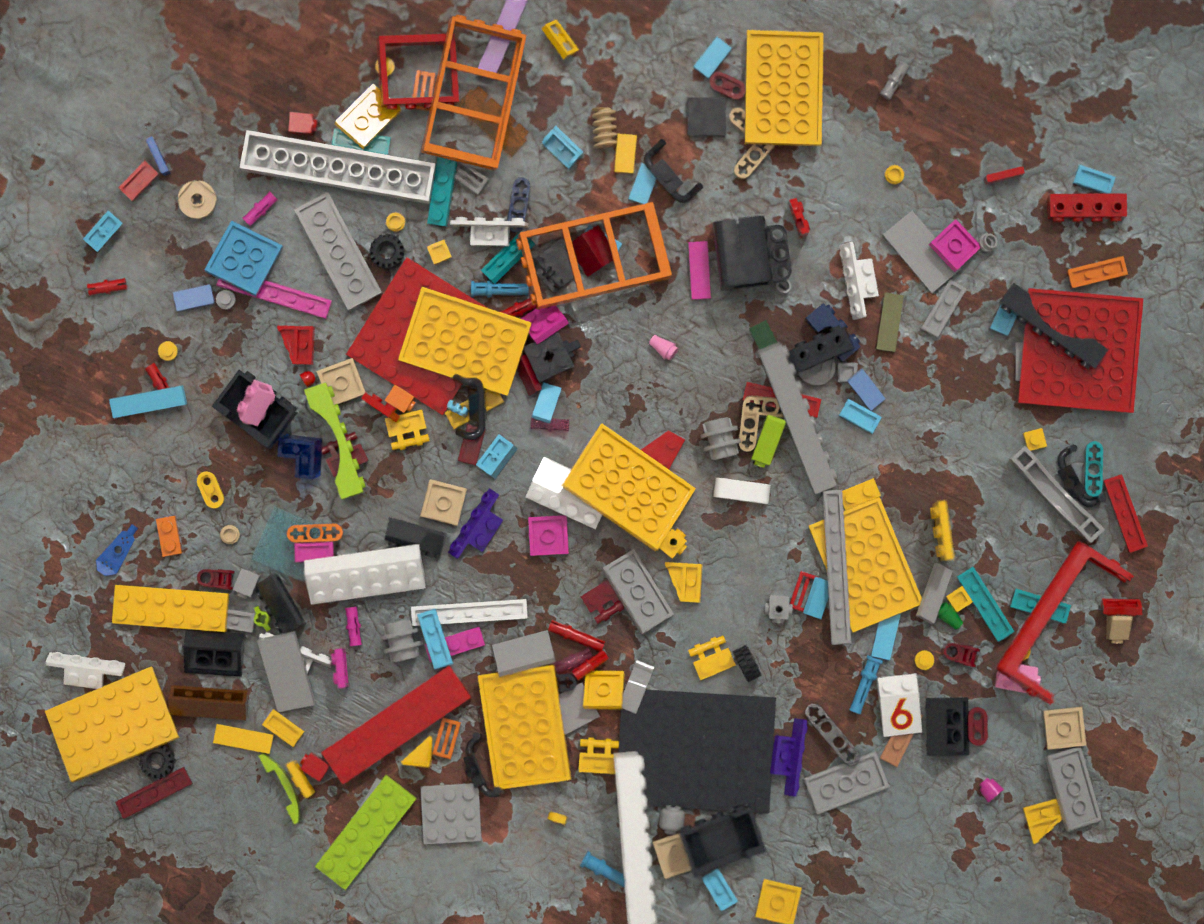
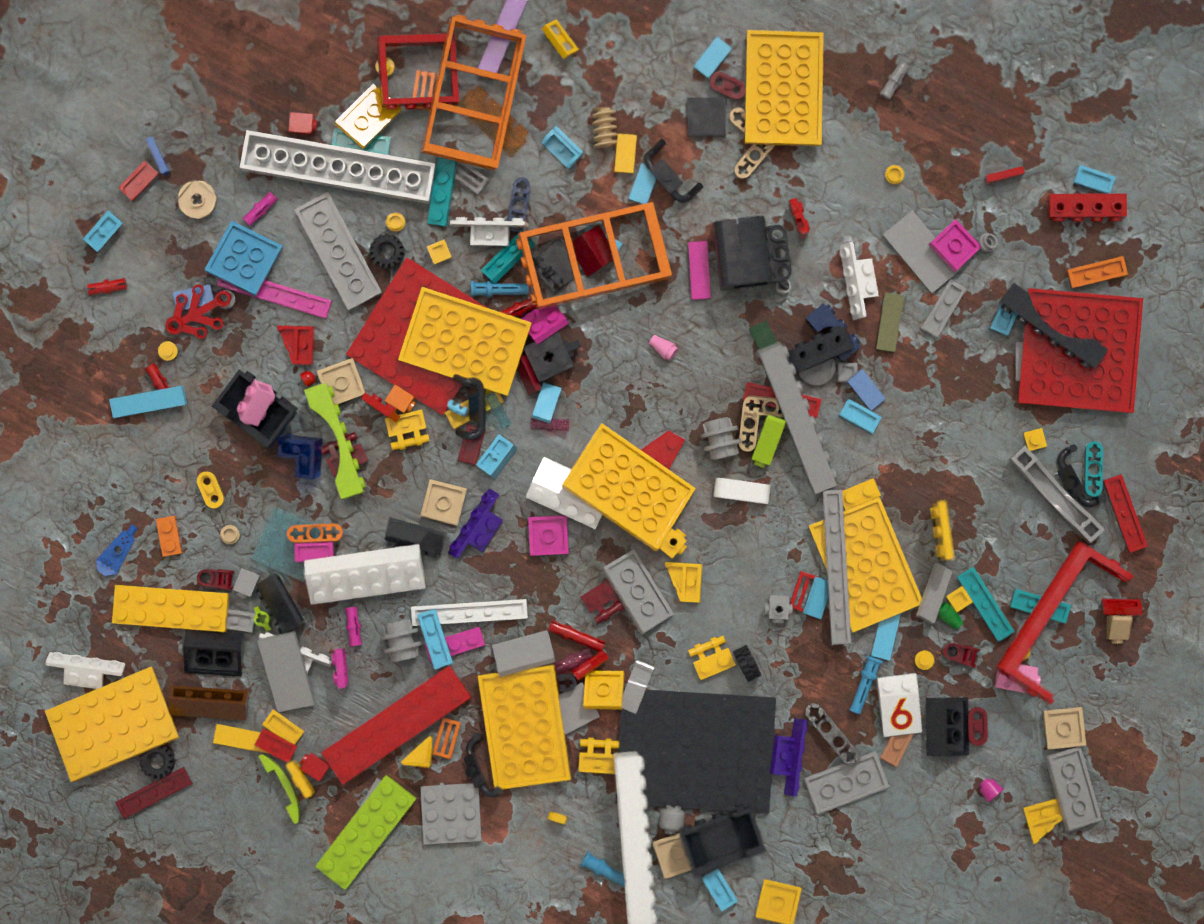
(196, 314): none -> red plant
(275, 745): none -> red plate
(498, 410): none -> clear light blue axle

